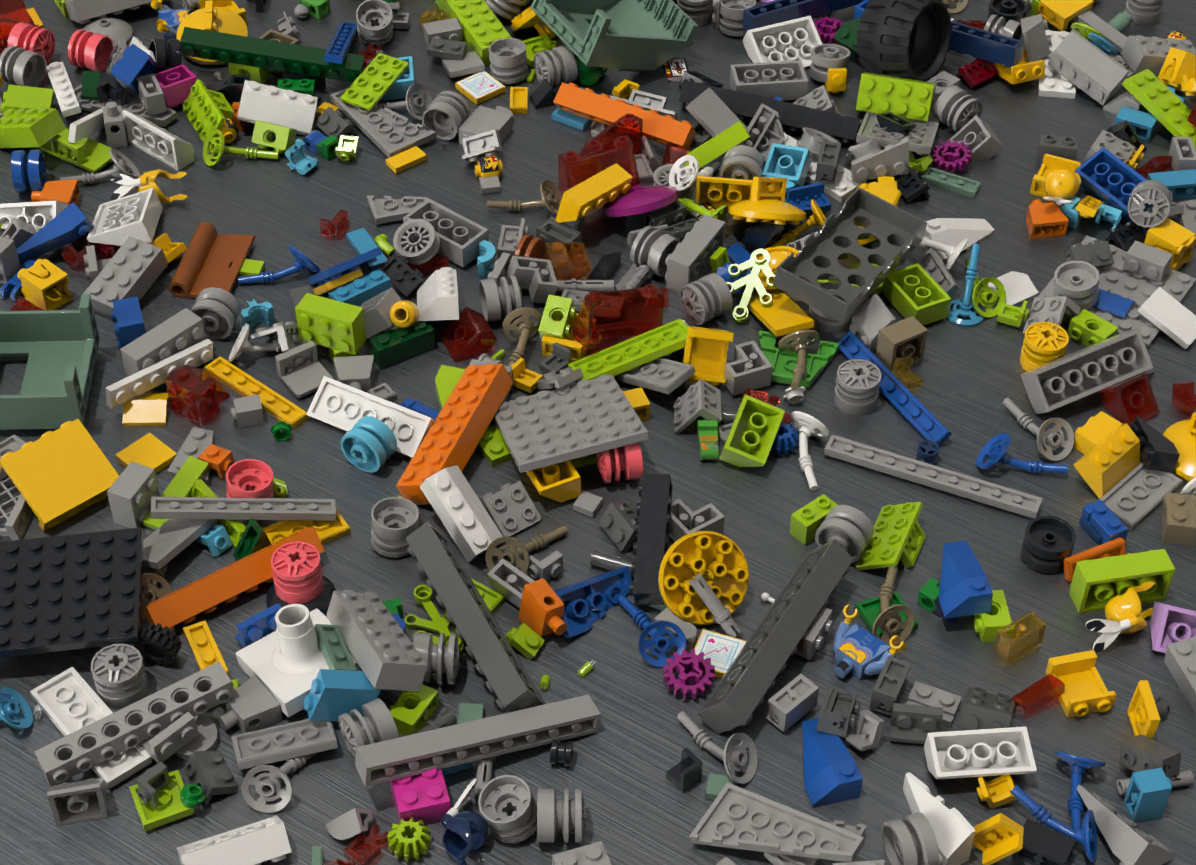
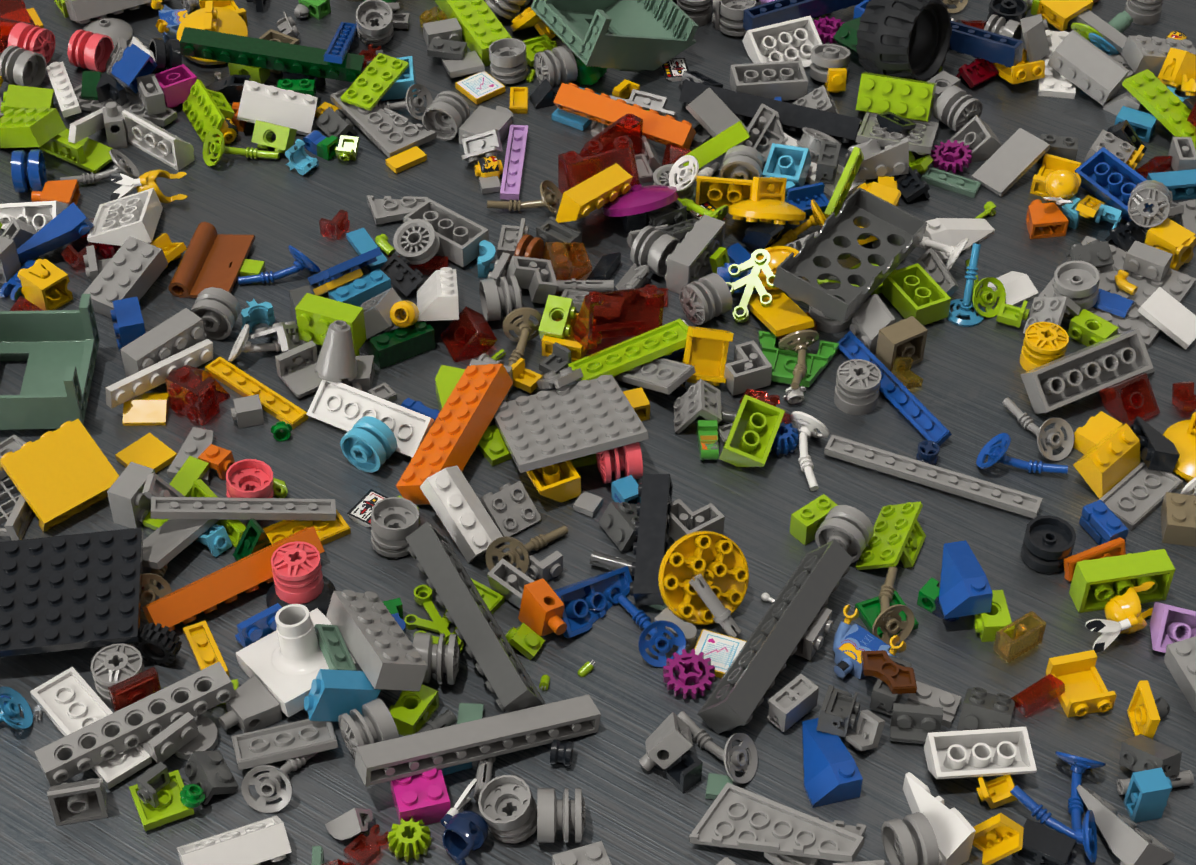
(134, 689): none -> clear red tile
(158, 487): none -> light grey plate
(337, 354): none -> light grey cone
(362, 510): none -> piece
(514, 162): none -> lavender plate
(625, 490): none -> dark azure brick
(667, 743): none -> light grey torso
(845, 182): none -> lime tile
(897, 677): none -> reddish brown tile
(989, 209): none -> lime hand
(1011, 162): none -> light grey tile
(1123, 284): none -> yellow arm

